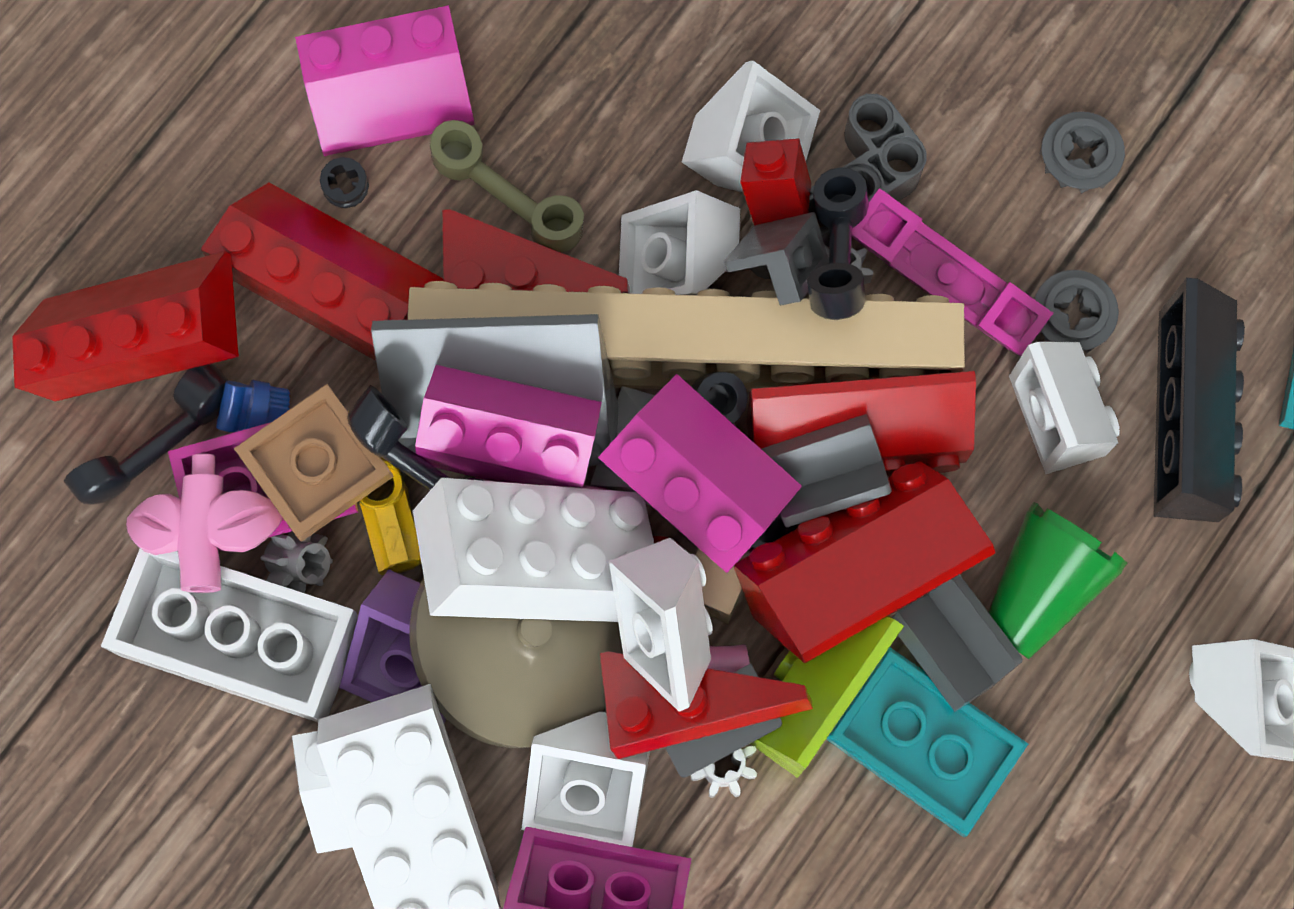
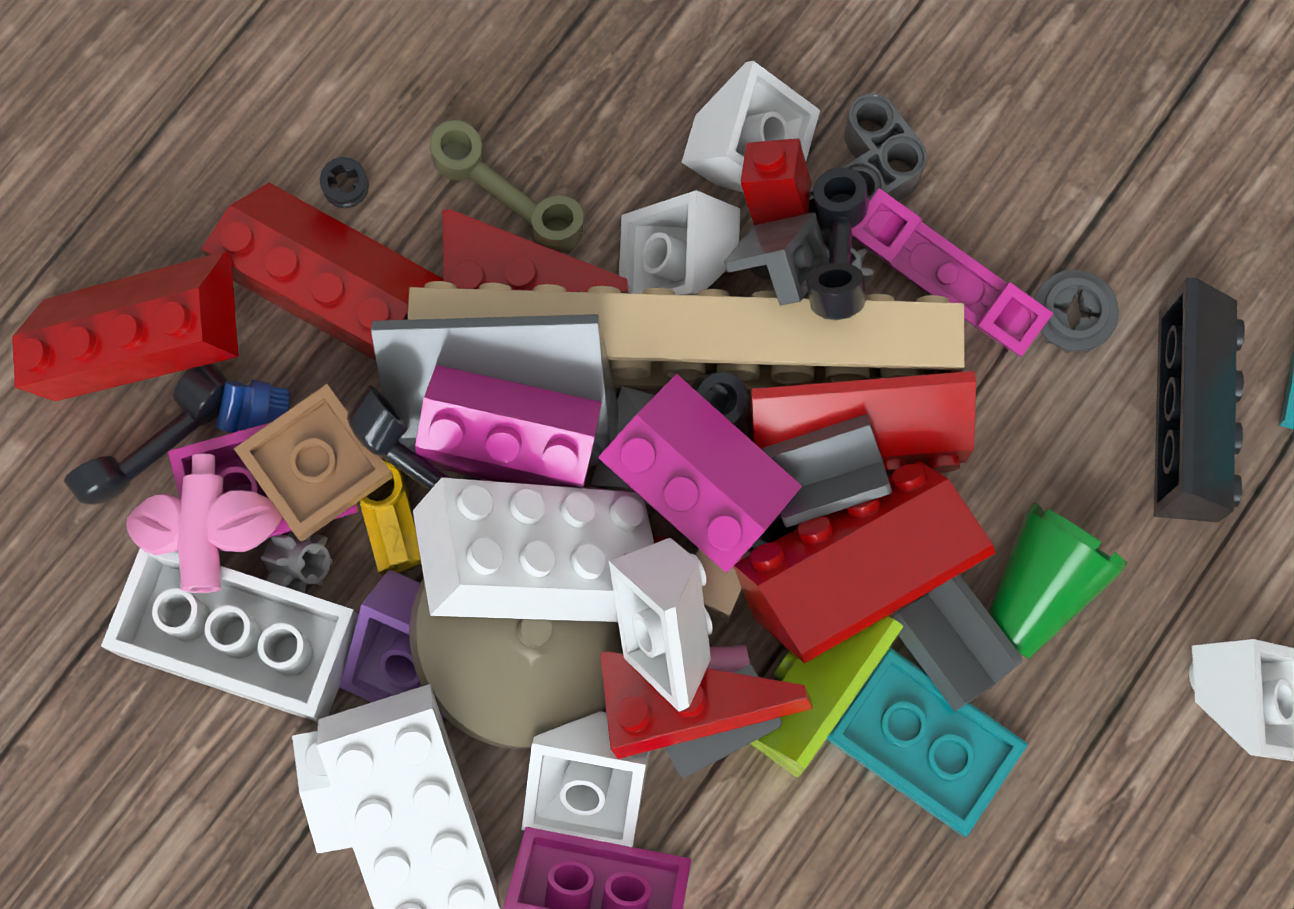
(384, 80): dark pink slope -> none
(731, 777): white gear -> none
(1063, 405): white slope -> none
(1087, 131): dark grey gear -> none

